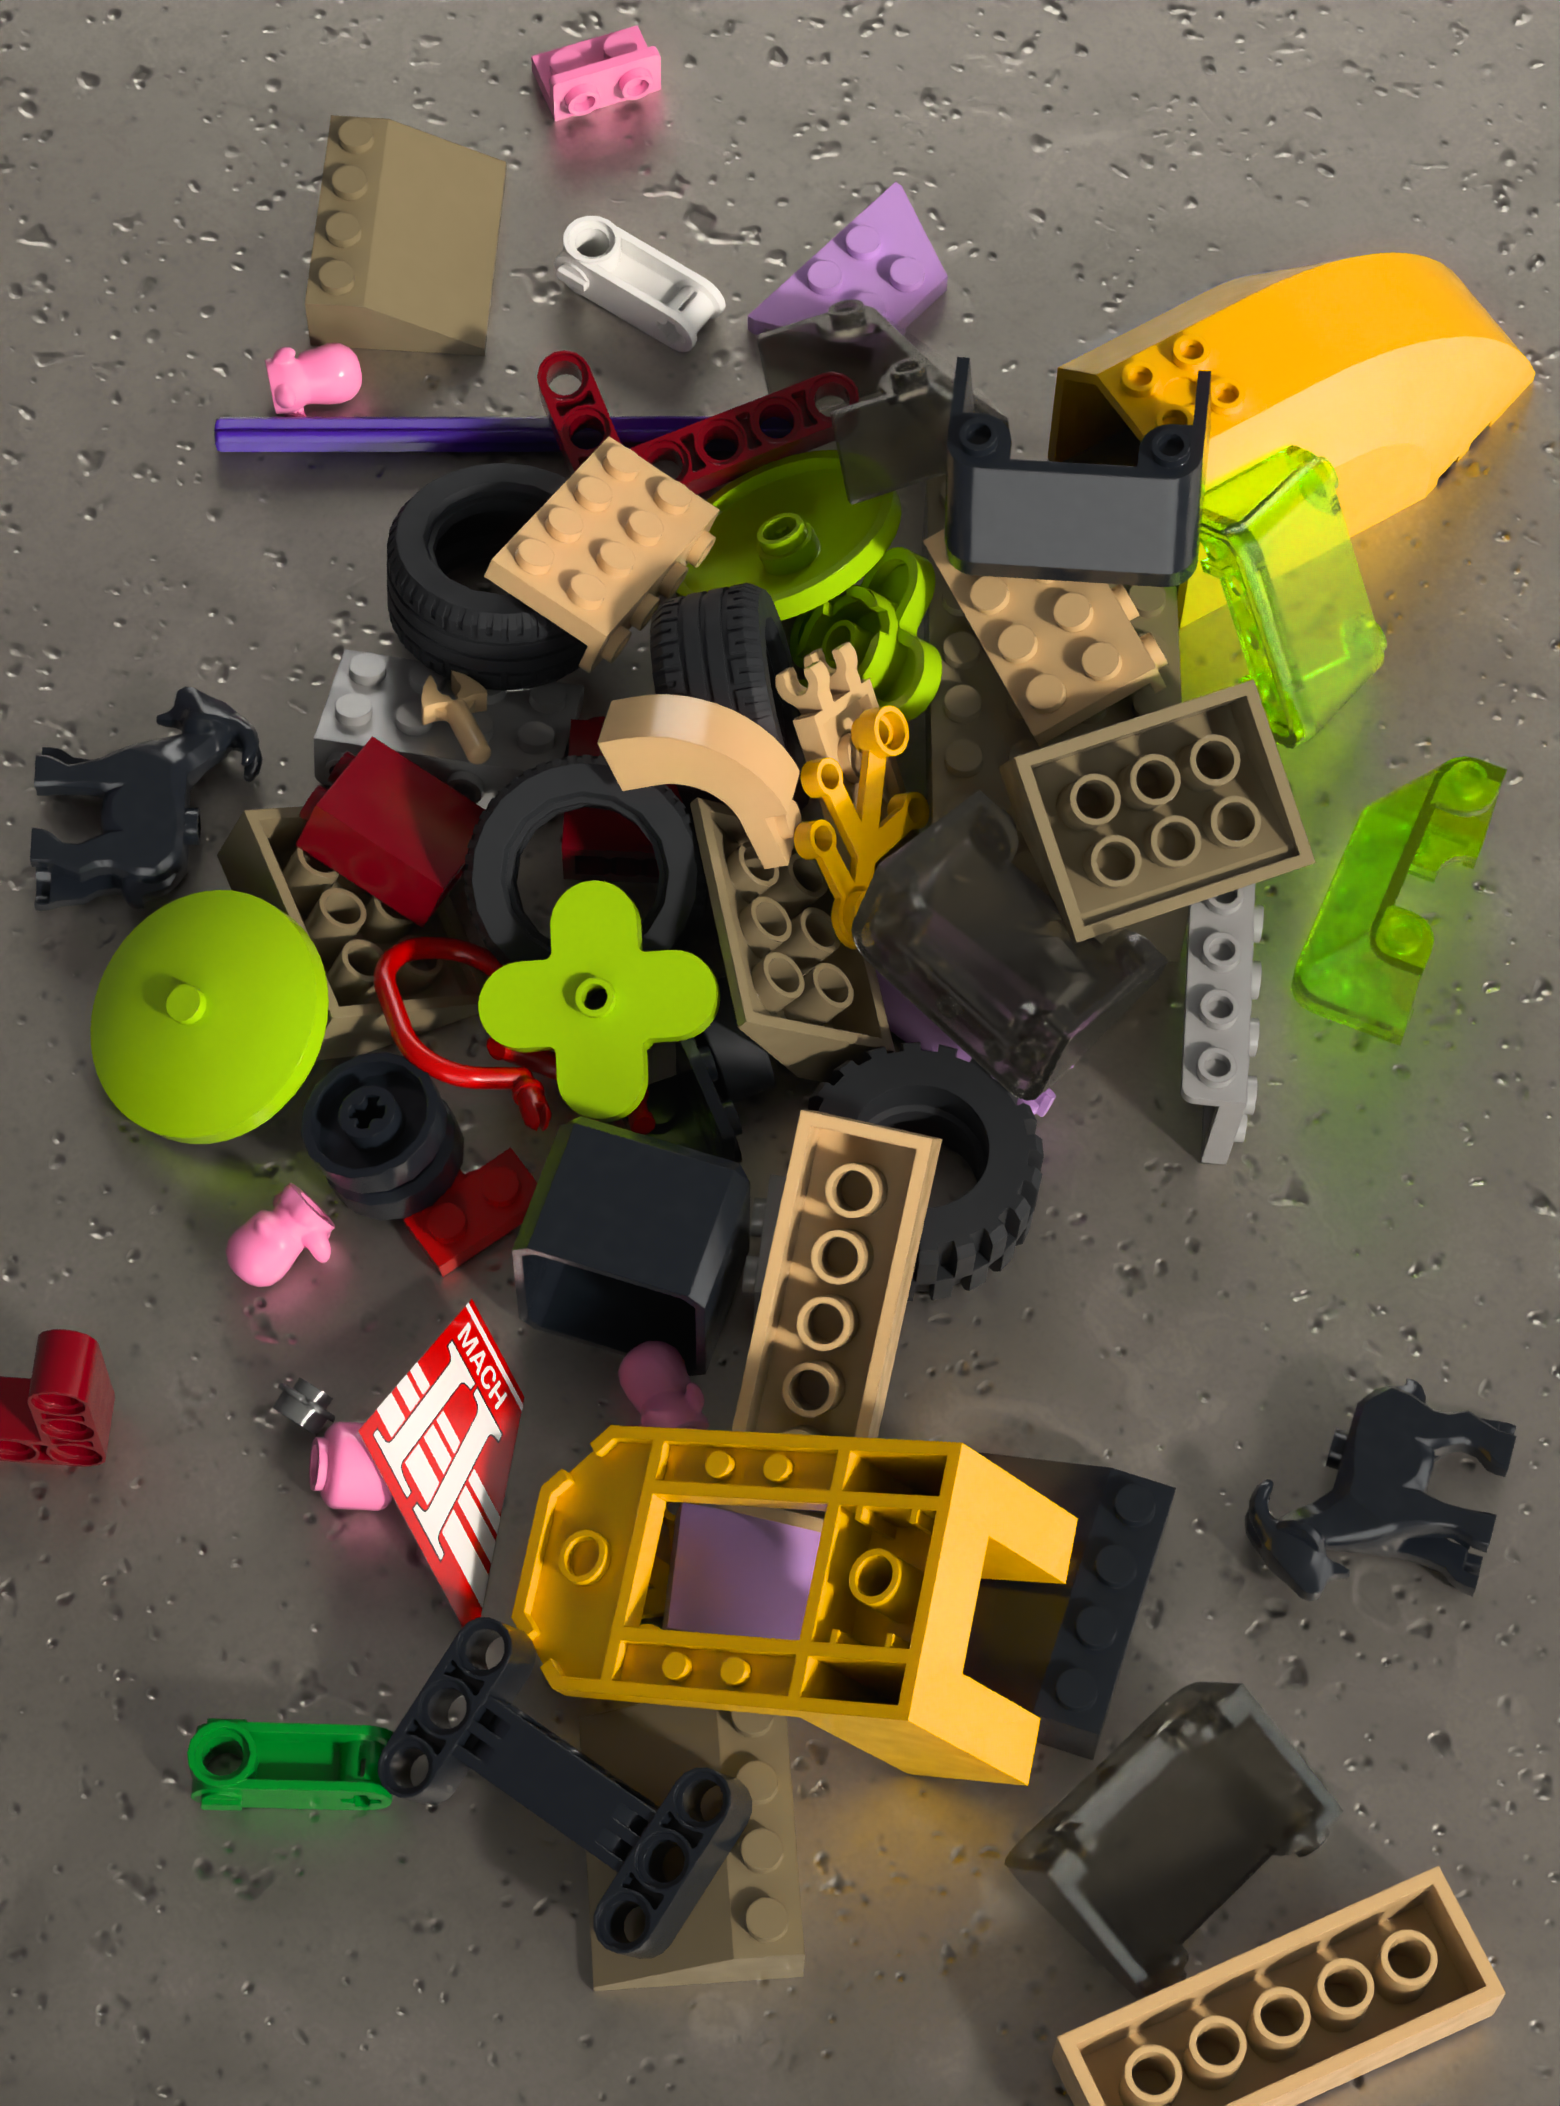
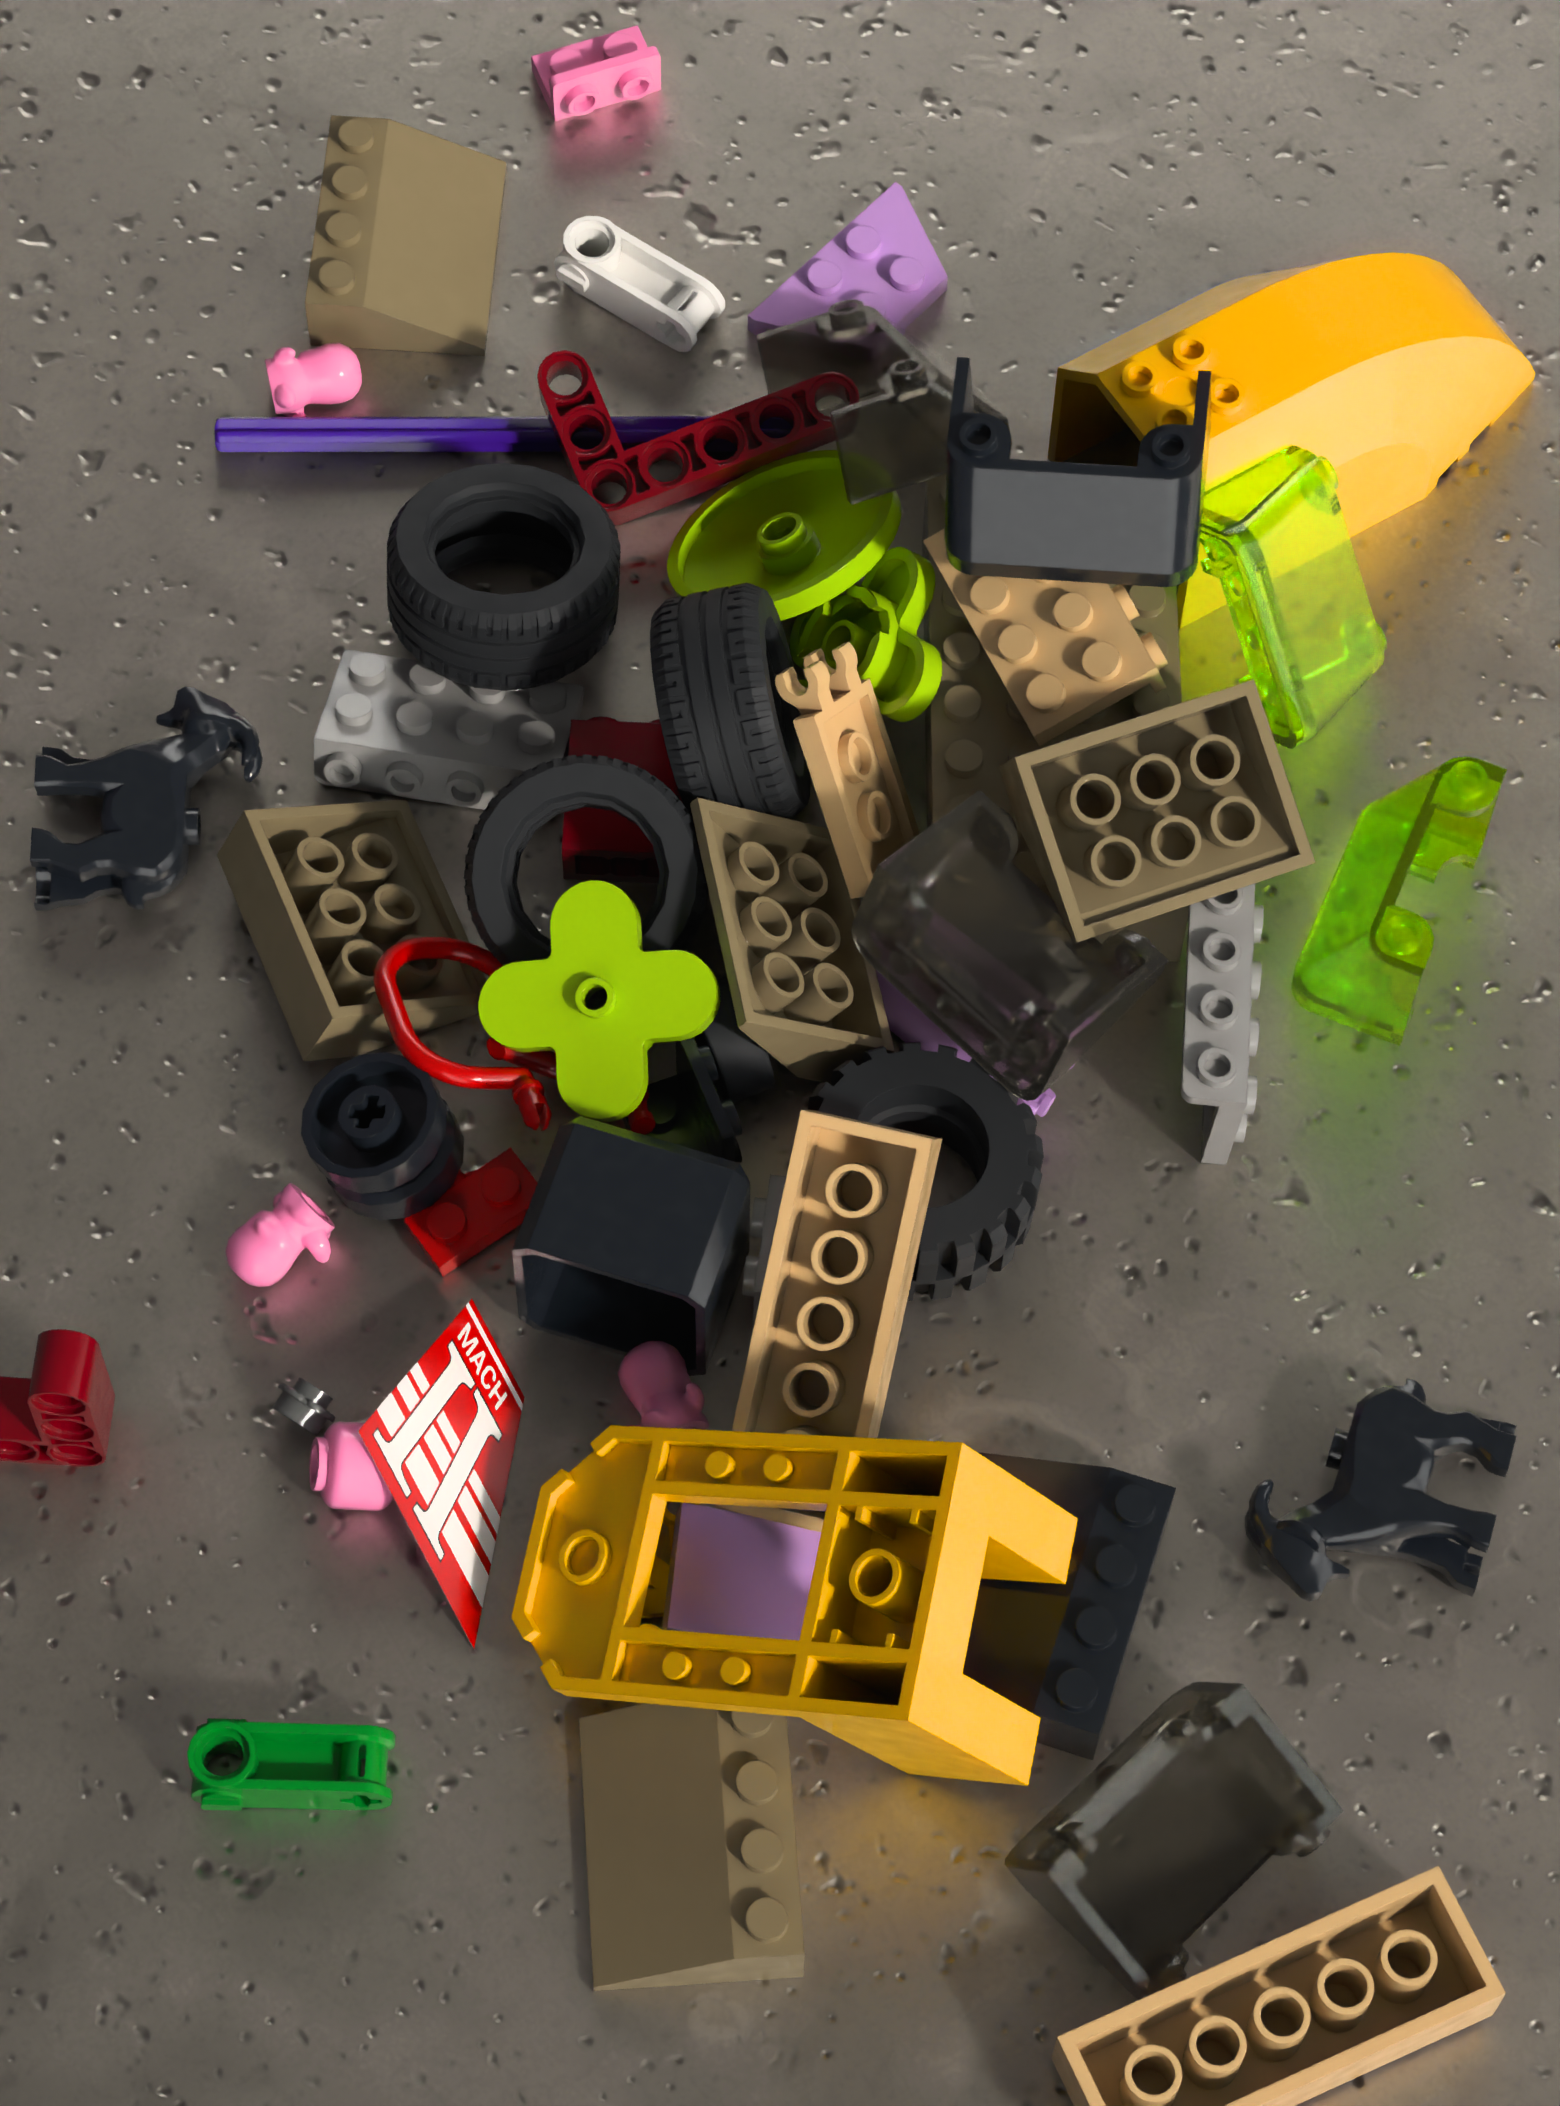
(209, 1017): lime dish -> none
(390, 829): dark red brick -> none
(470, 698): tan bar -> none
(564, 1787): black beam -> none
(606, 550): tan bracket -> none
(712, 749): tan arch -> none
(877, 735): yellow plant -> none

